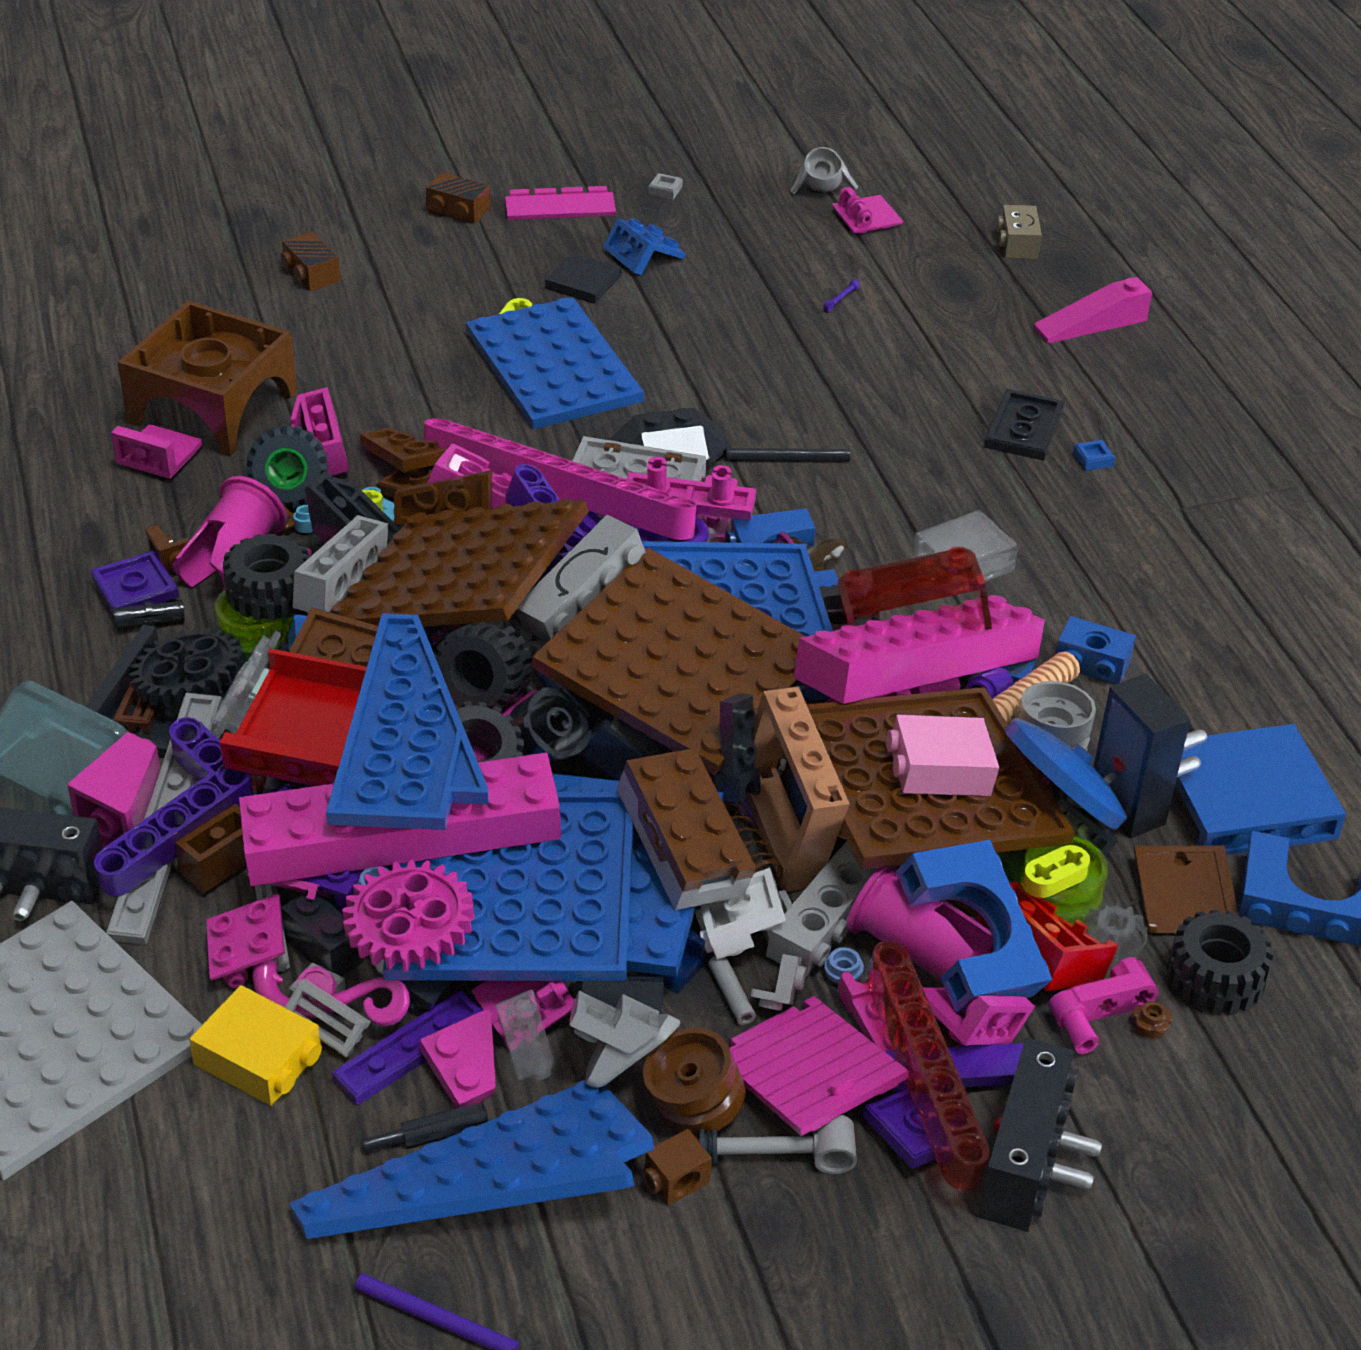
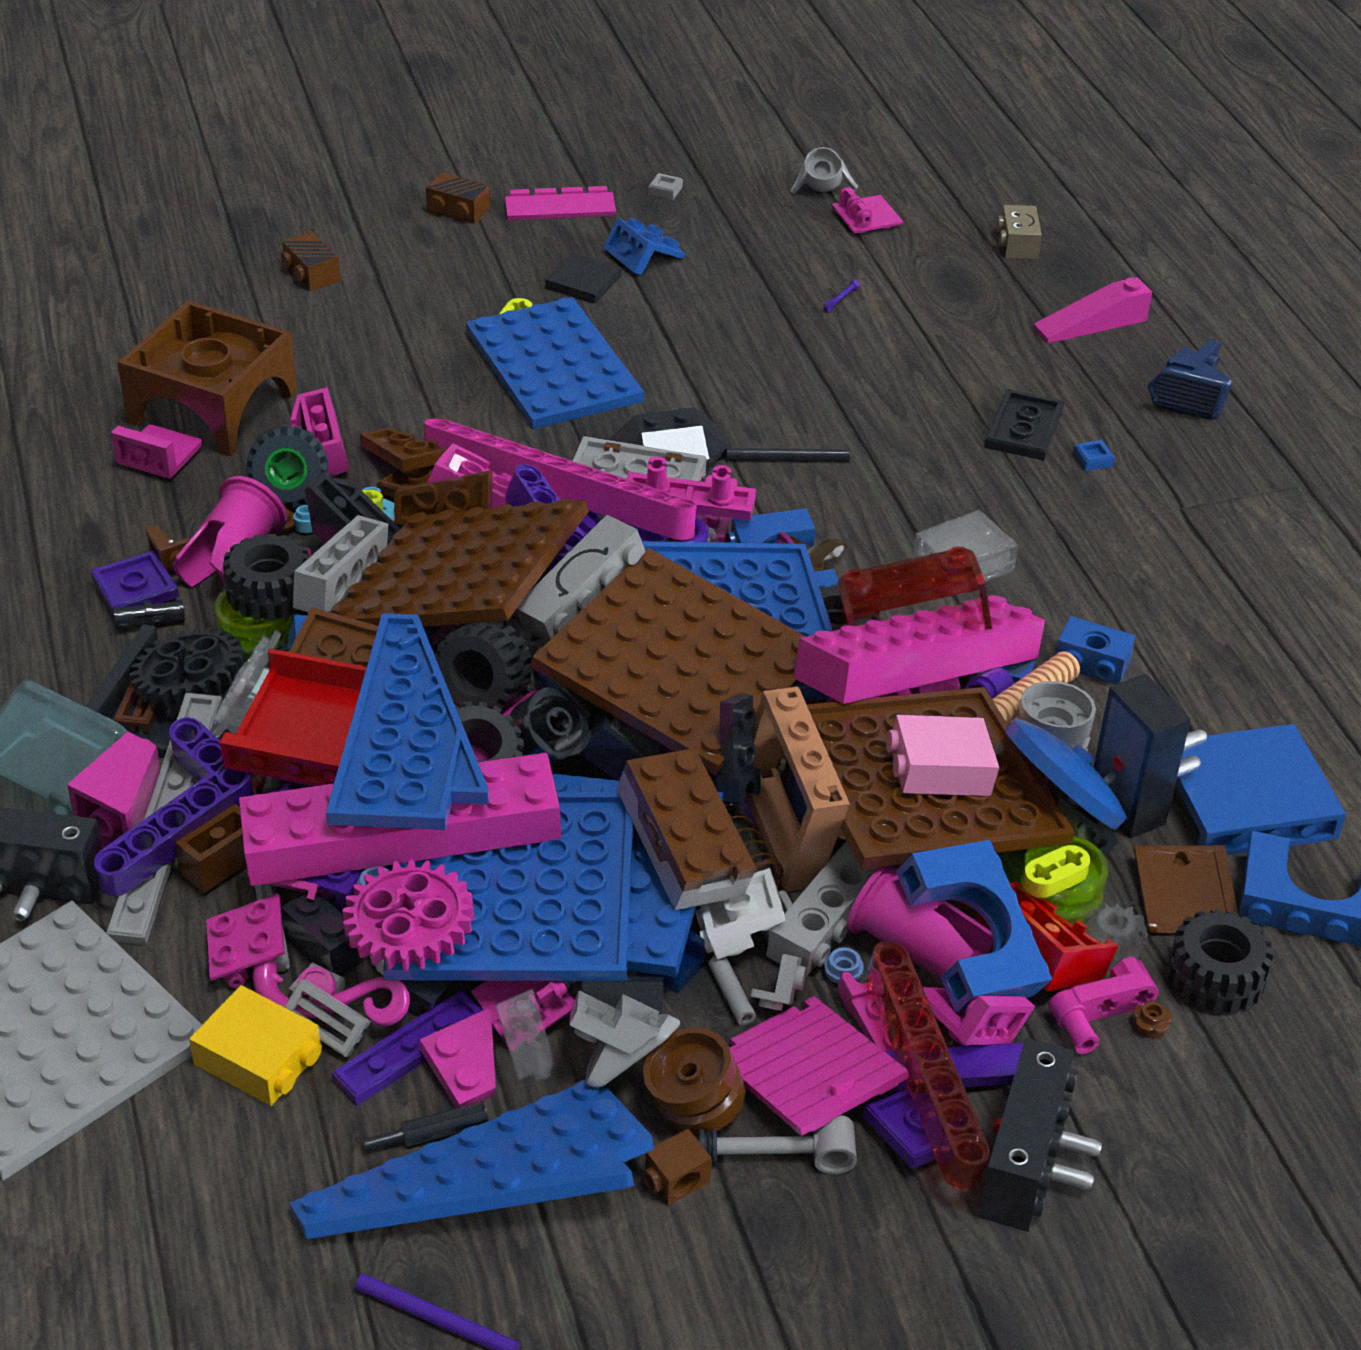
(1192, 382): none -> dark blue piece

